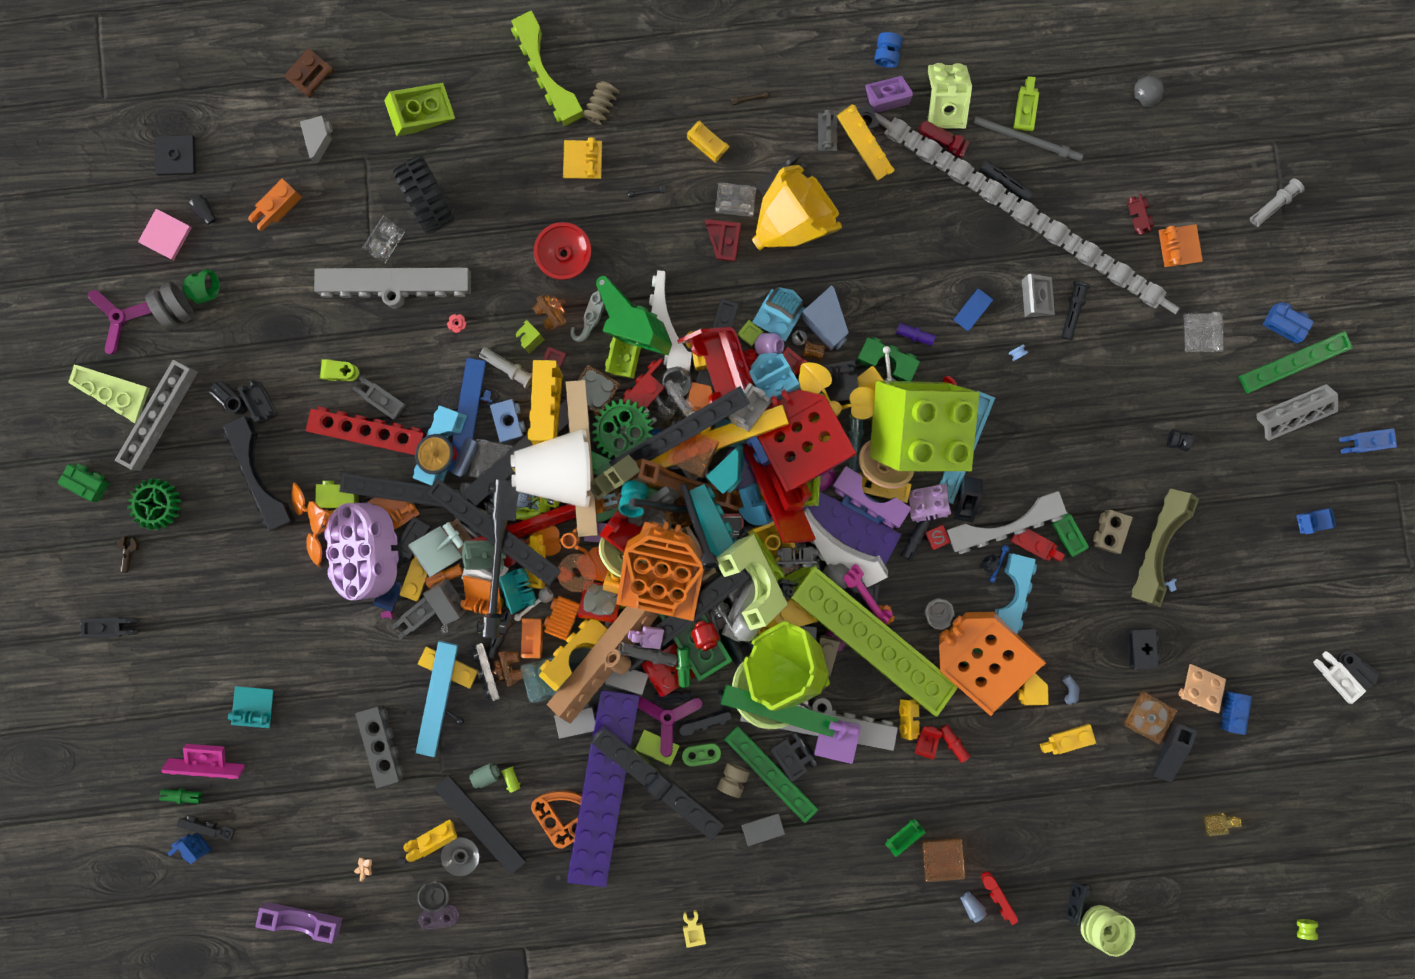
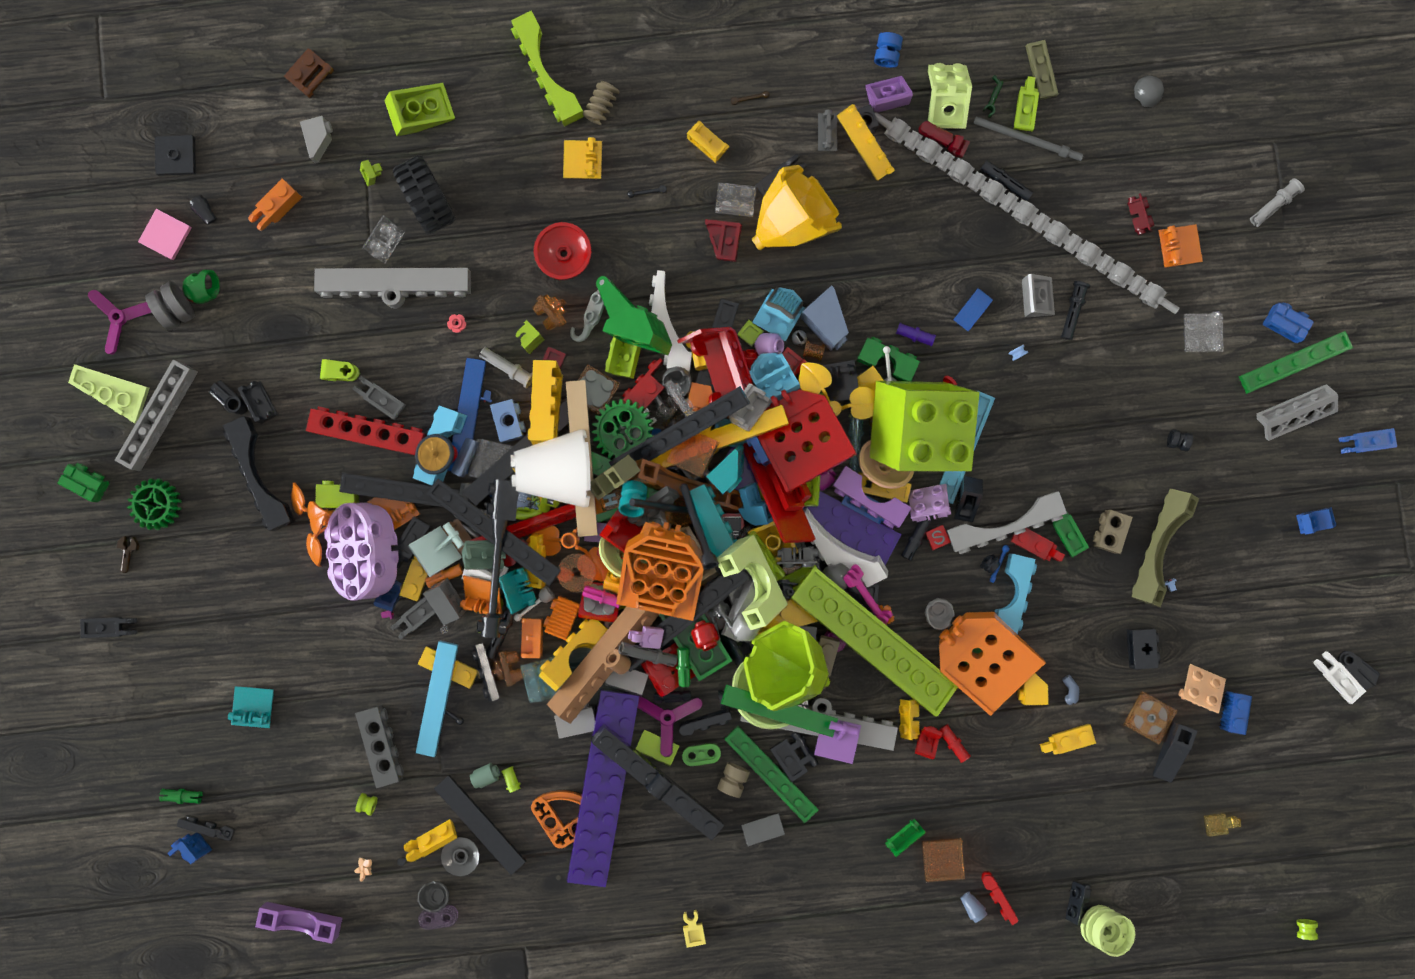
(203, 761): dark pink bracket -> none
(366, 804): none -> lime wheel
(370, 172): none -> lime tile
(601, 596): none -> dark pink axle
(990, 105): none -> dark green piece
(1042, 69): none -> olive tile

